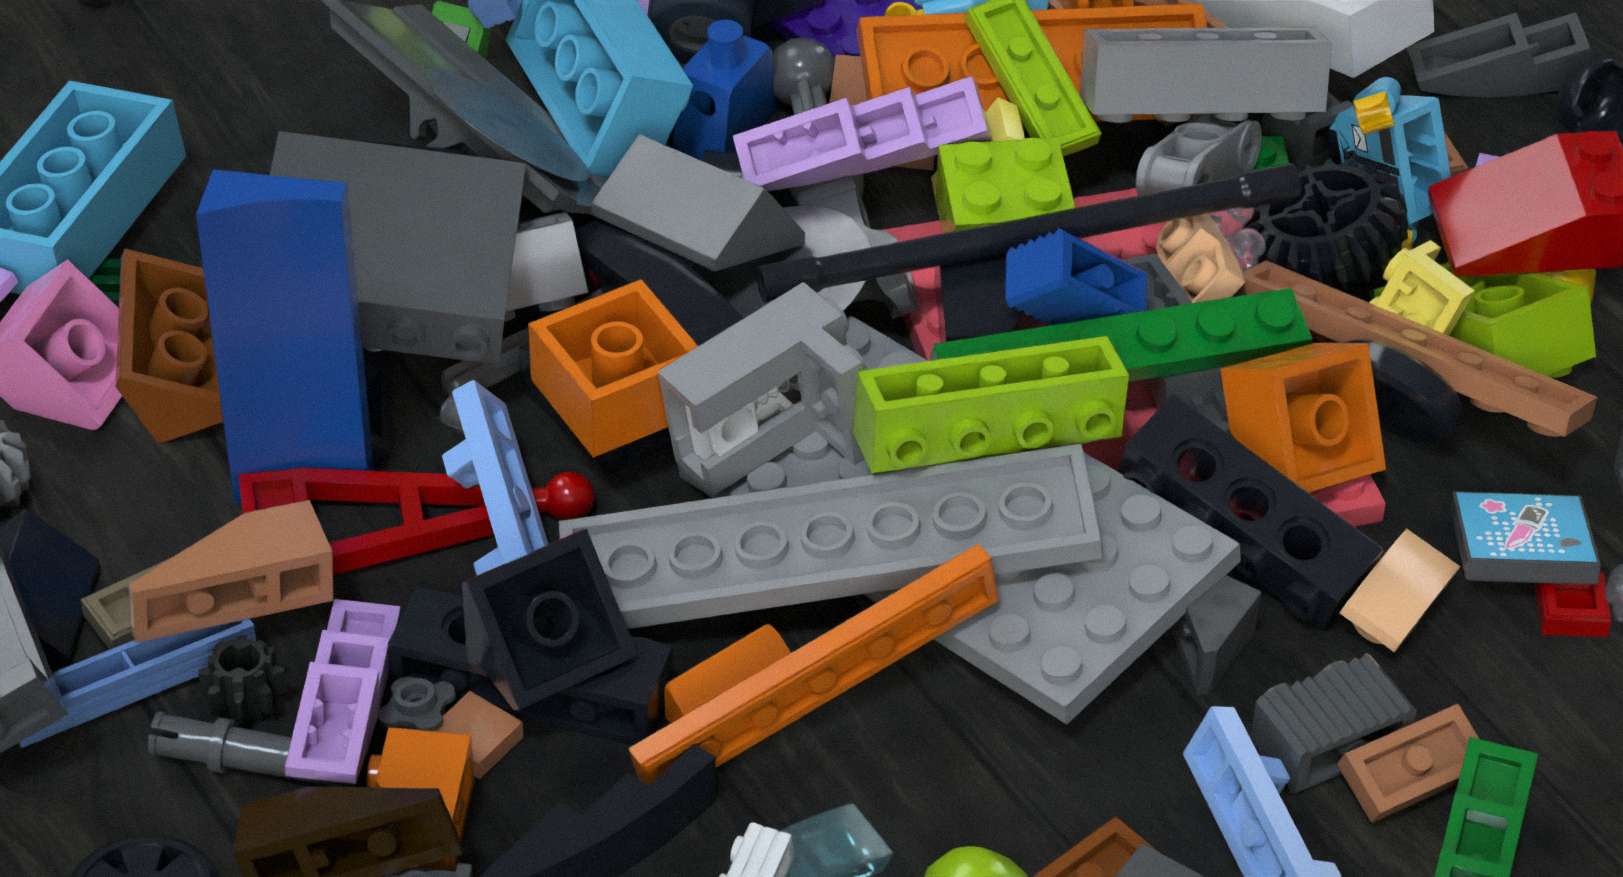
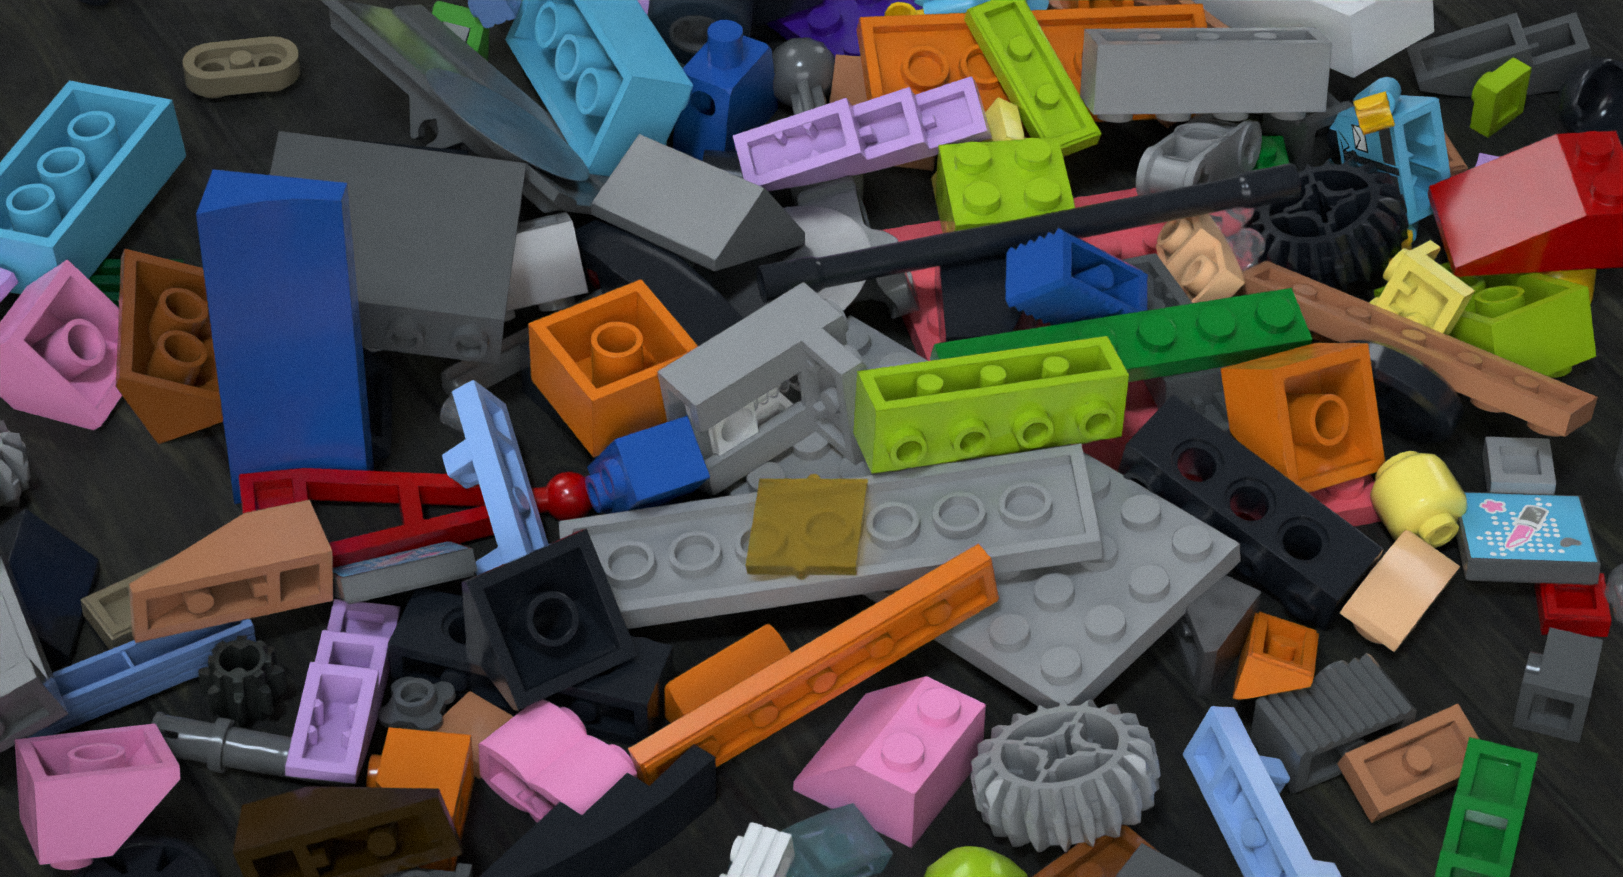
(90, 790): none -> bright pink slope
(241, 66): none -> dark tan plate
(403, 571): none -> dark grey tile
(548, 760): none -> bright pink brick
(647, 469): none -> blue brick
(807, 527): none -> clear yellow piece
(898, 756): none -> bright pink slope
(1065, 775): none -> light grey gear
(1275, 657): none -> orange slope
(1418, 496): none -> light yellow head
(1499, 97): none -> lime plate
(1518, 465): none -> light grey plate
(1558, 685): none -> dark grey brick

